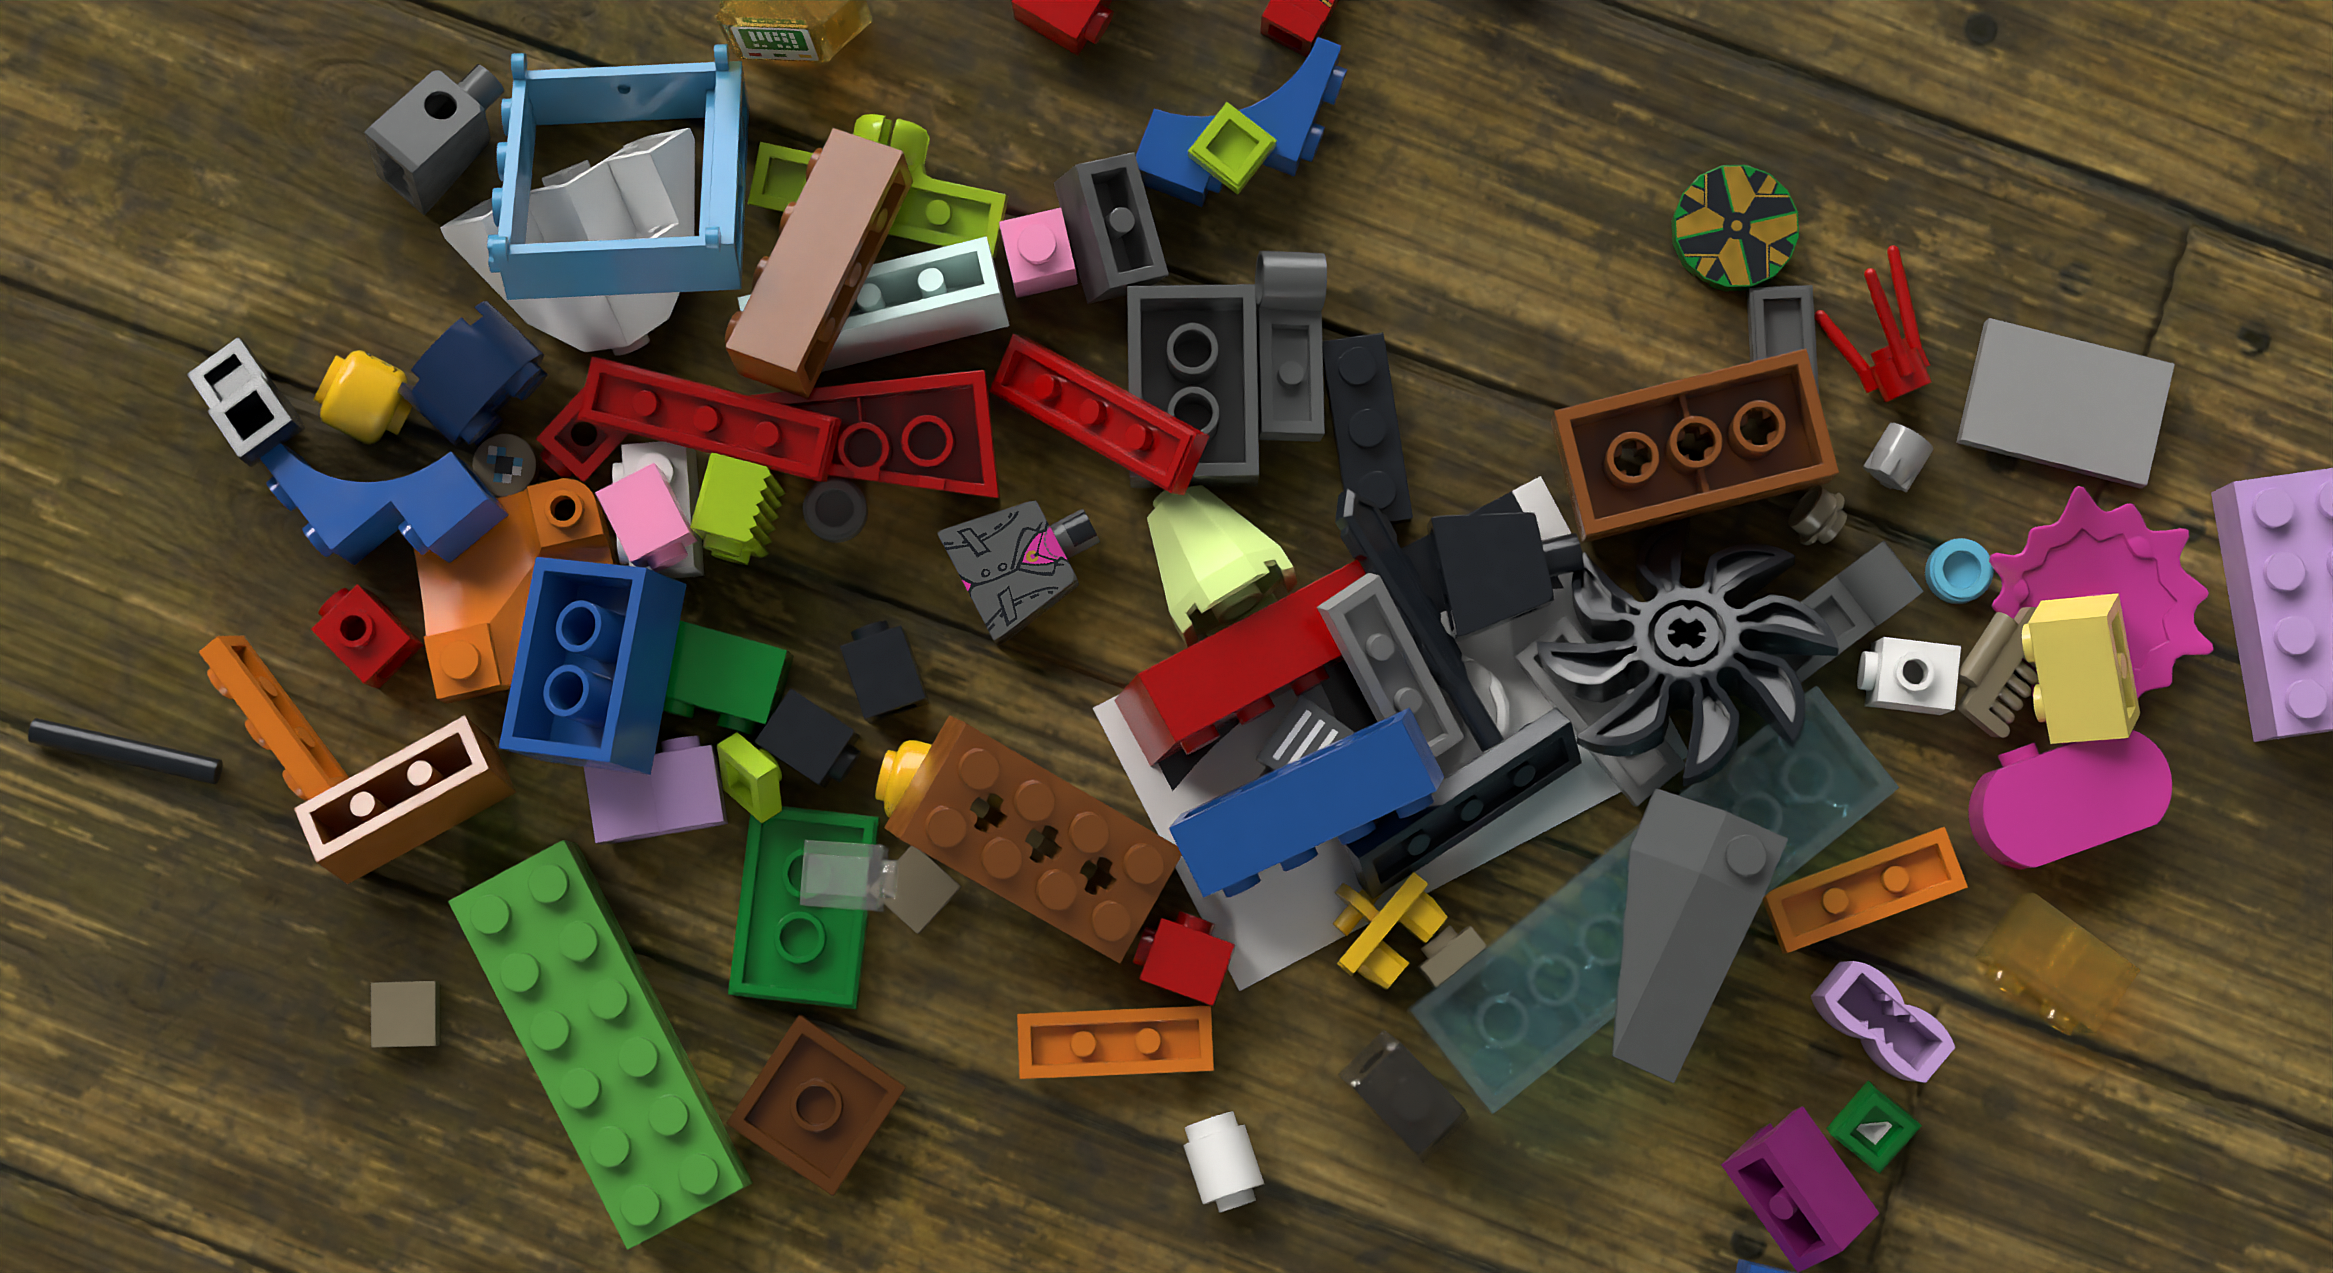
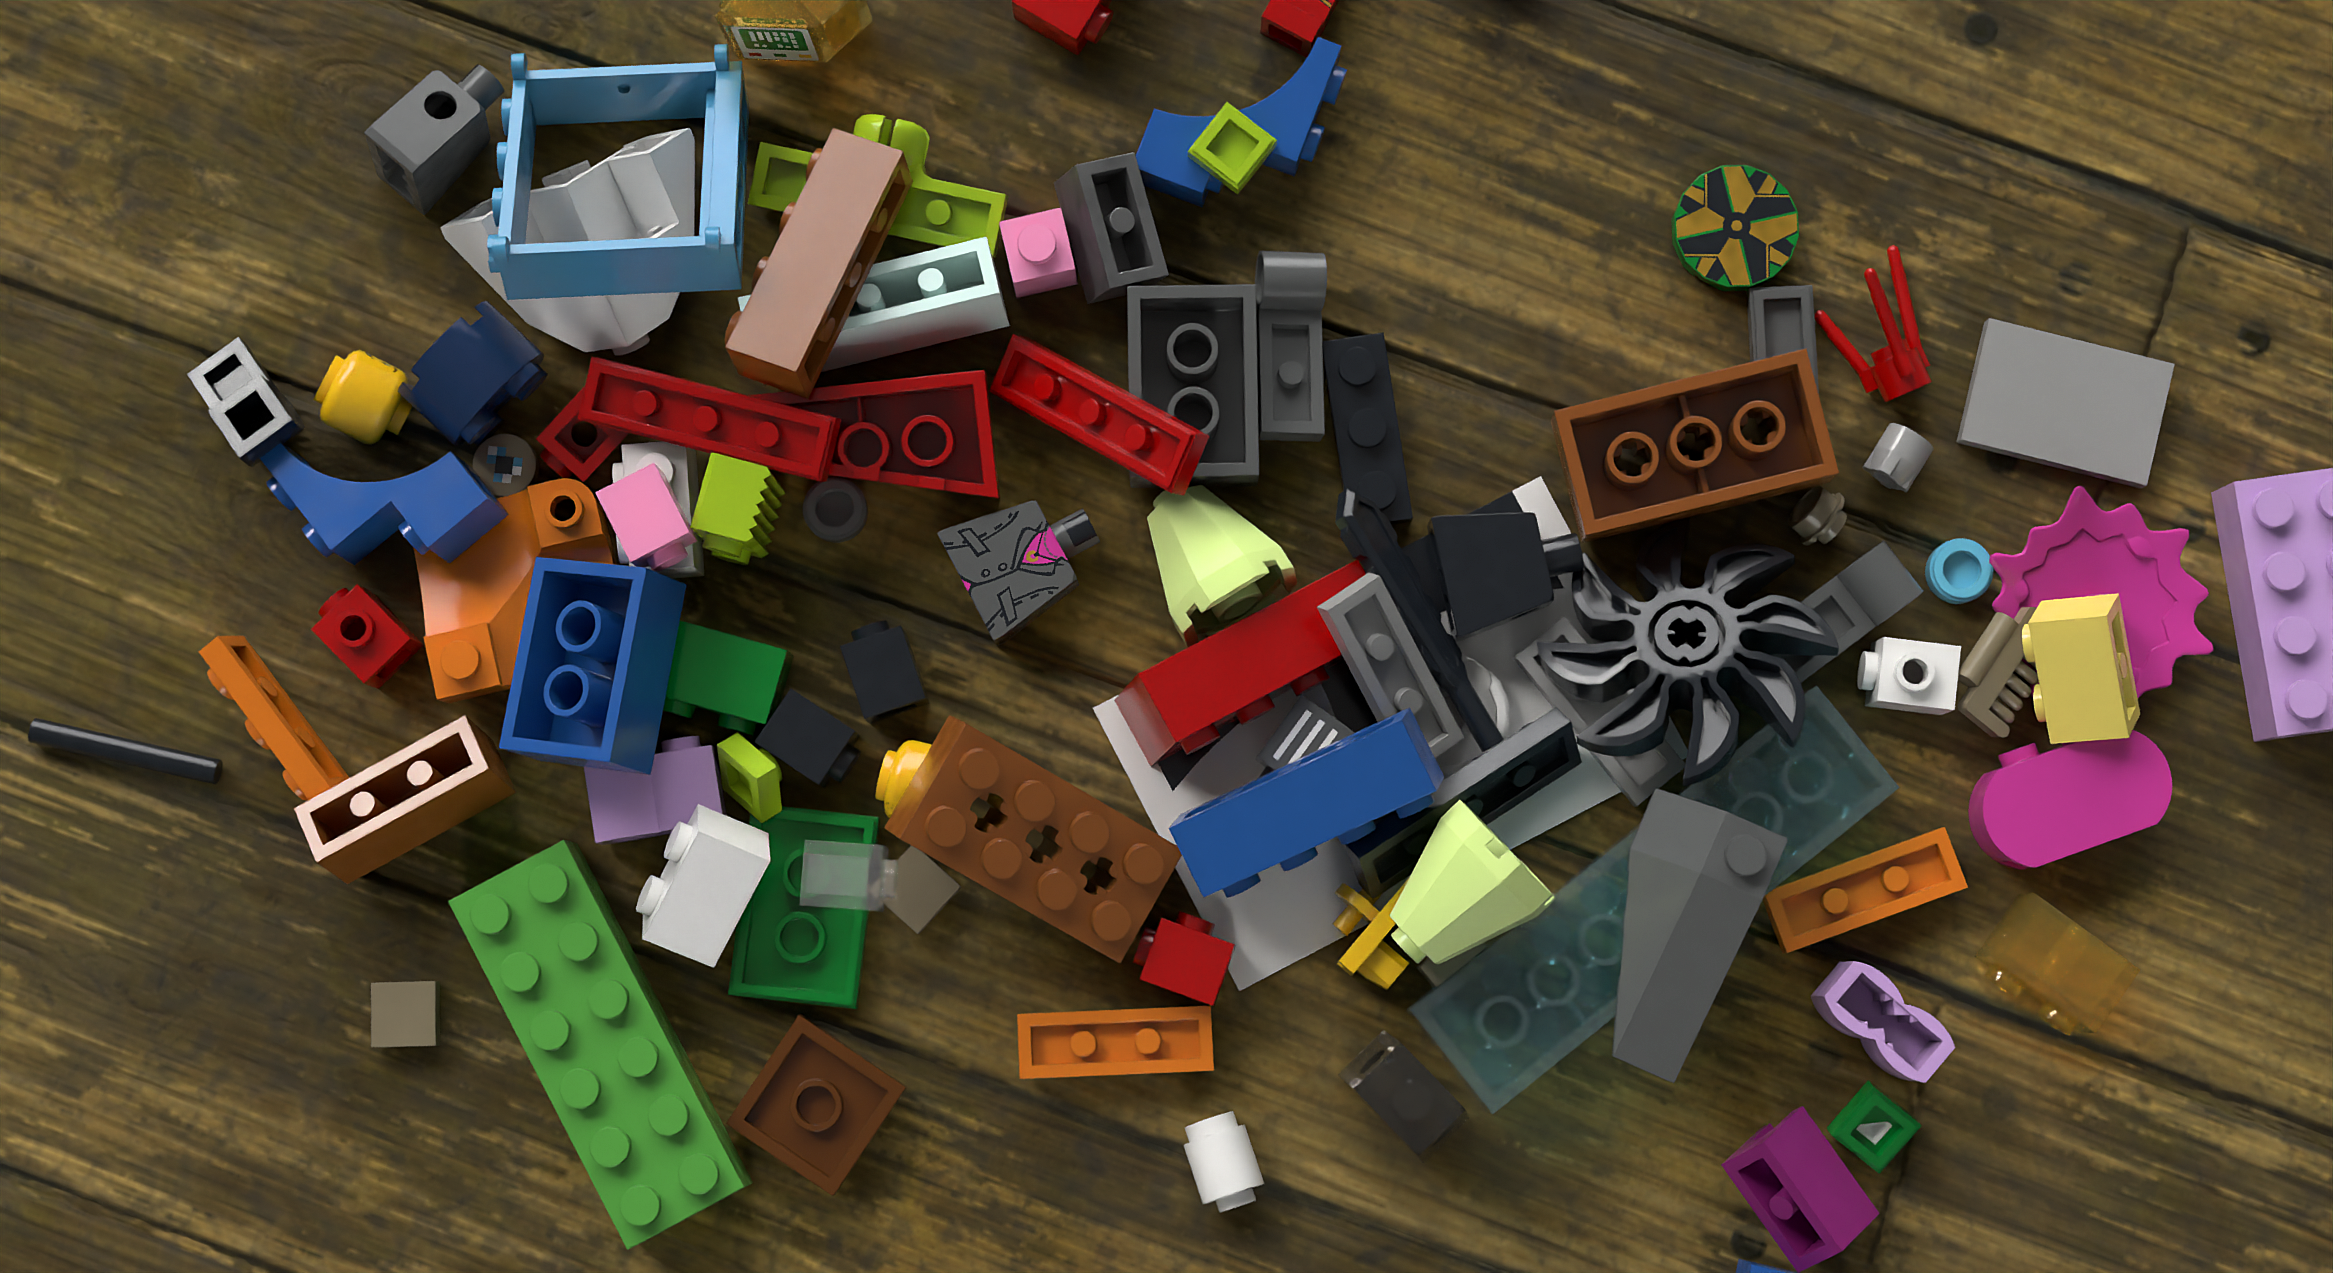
(704, 884): none -> white piece
(1464, 890): none -> yellowish green cone

